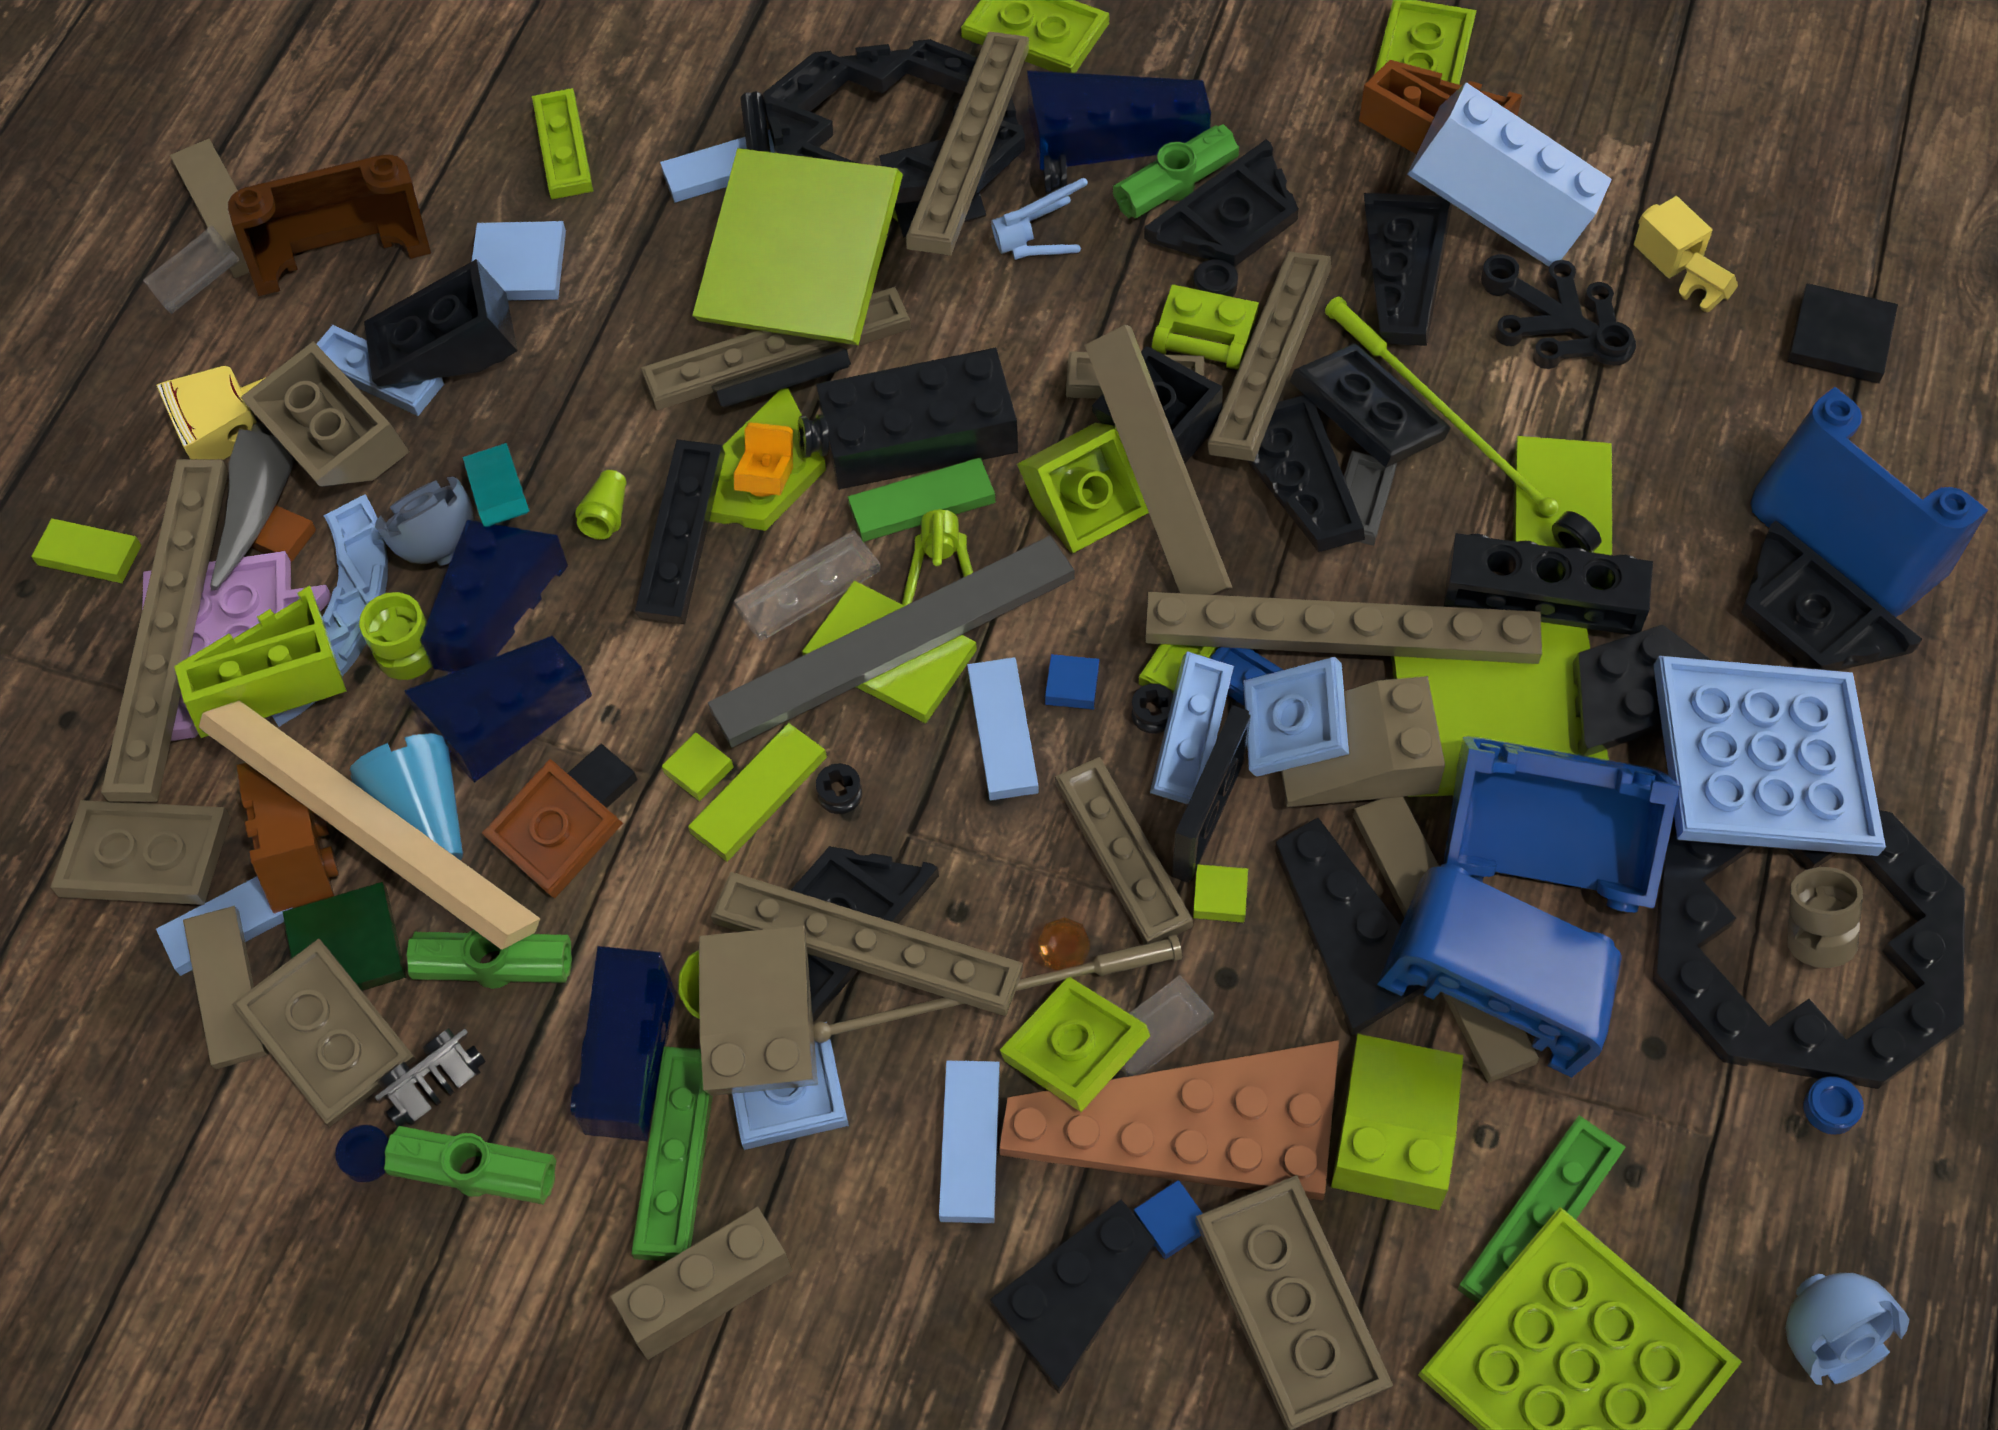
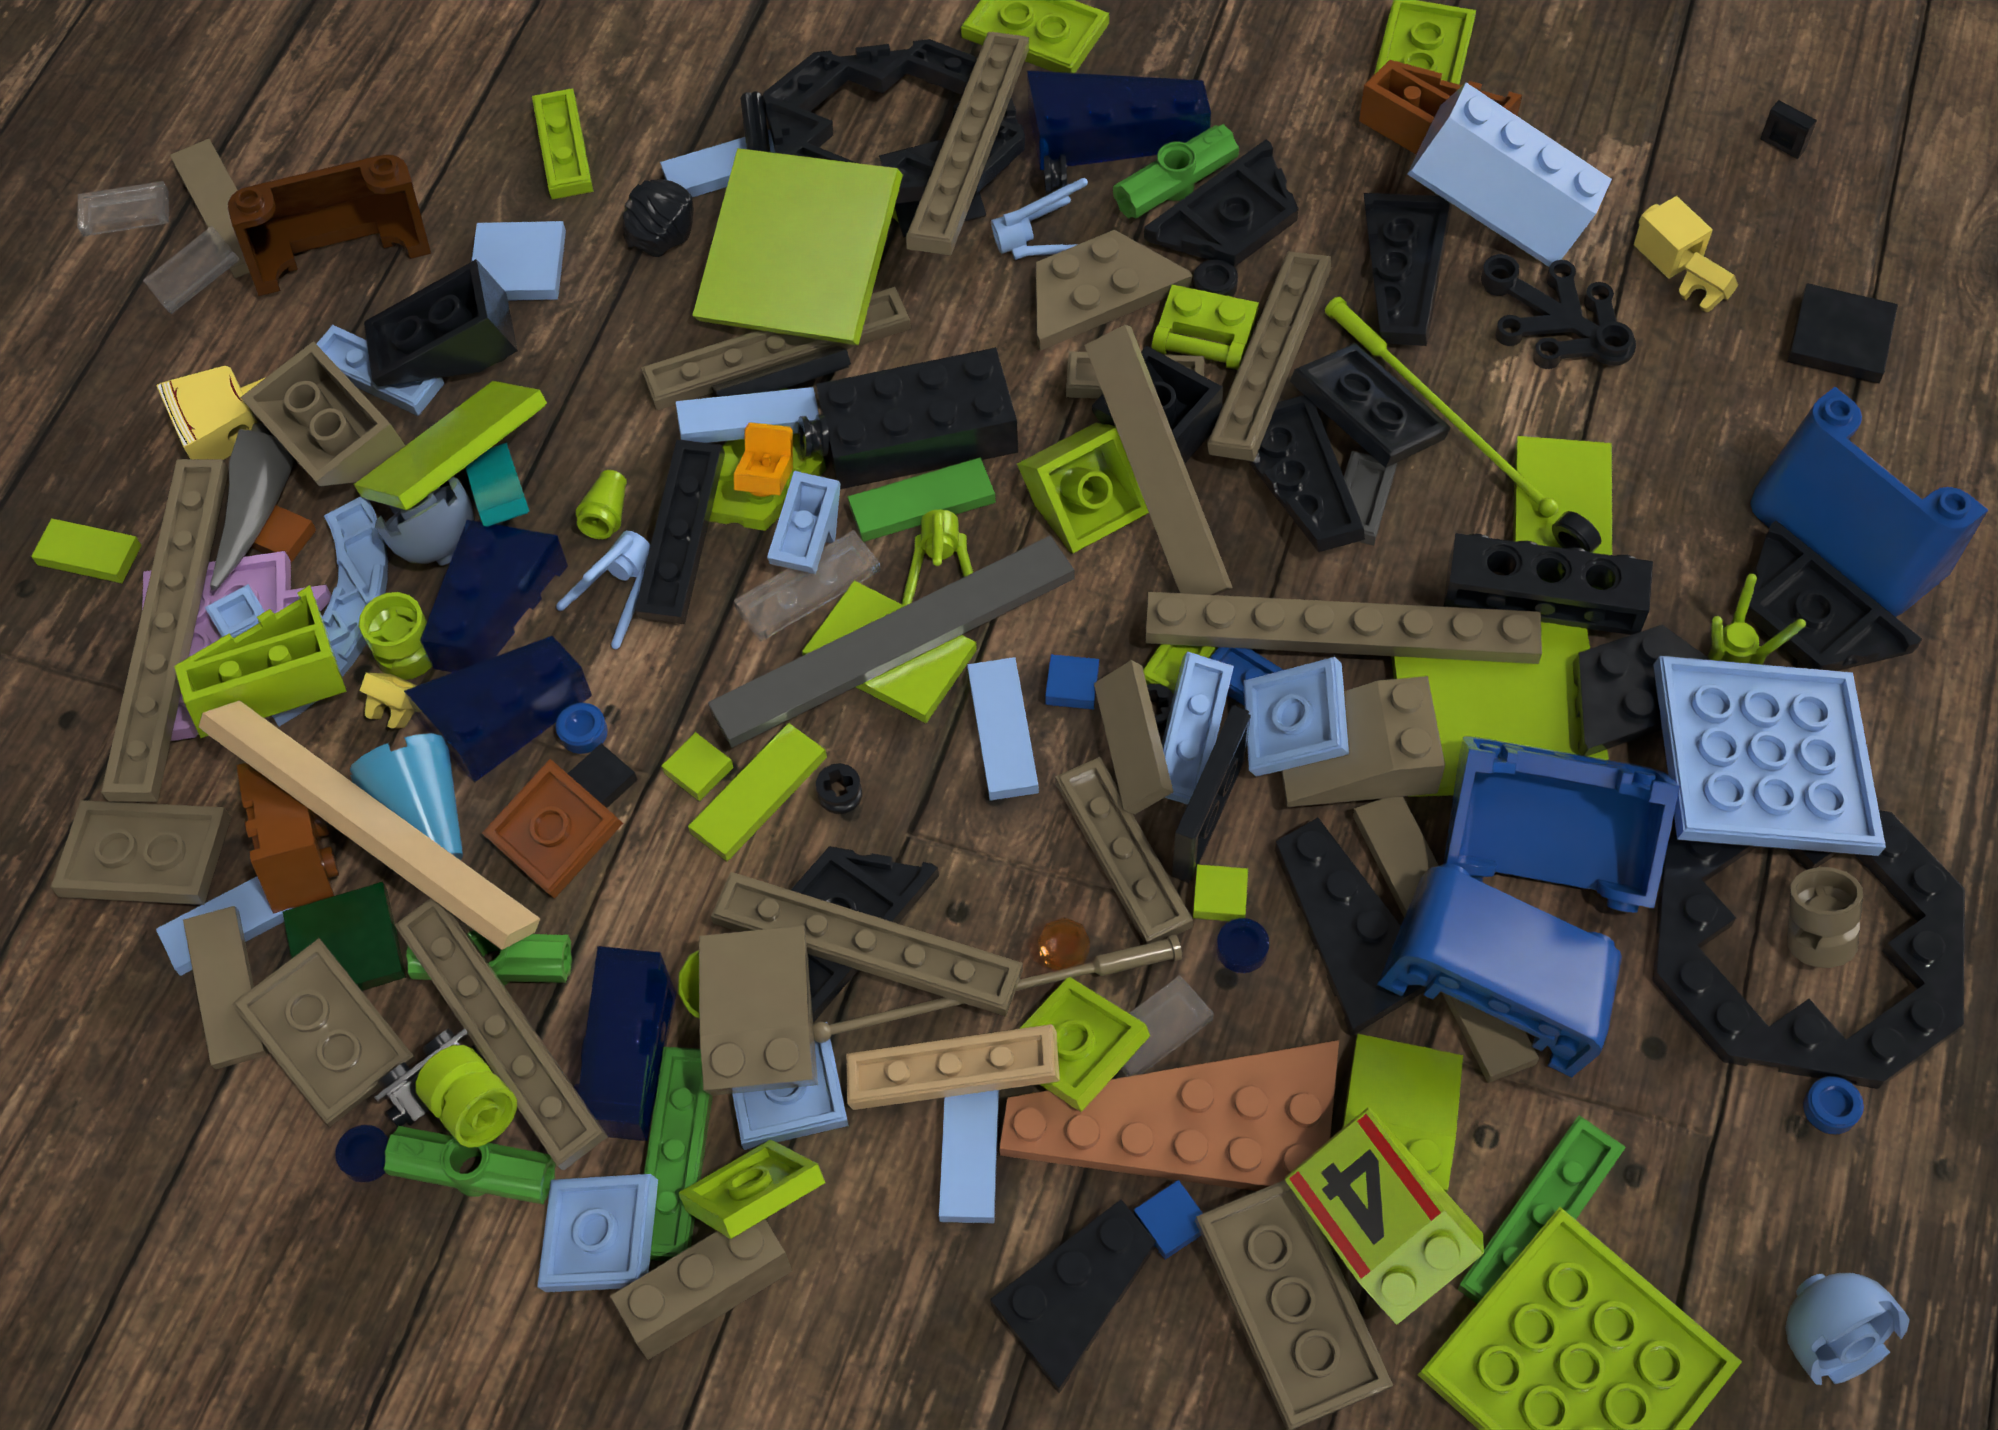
(123, 208): none -> clear tile
(235, 612): none -> light blue tile
(385, 691): none -> light yellow tile
(450, 445): none -> lime tile
(466, 1096): none -> lime wheel
(502, 1033): none -> dark tan tile
(581, 728): none -> blue tile
(597, 1232): none -> light blue tile
(623, 560): none -> light blue plant
(657, 216): none -> black hair
(727, 416): none -> light blue tile
(751, 1188): none -> lime tile
(805, 522): none -> light blue slope
(952, 1067): none -> tan tile
(1099, 284): none -> dark tan wing
(1133, 737): none -> dark tan tile
(1242, 945): none -> clear blue tile
(1385, 1215): none -> lime slope
(1739, 640): none -> lime plant
(1788, 129): none -> black tile

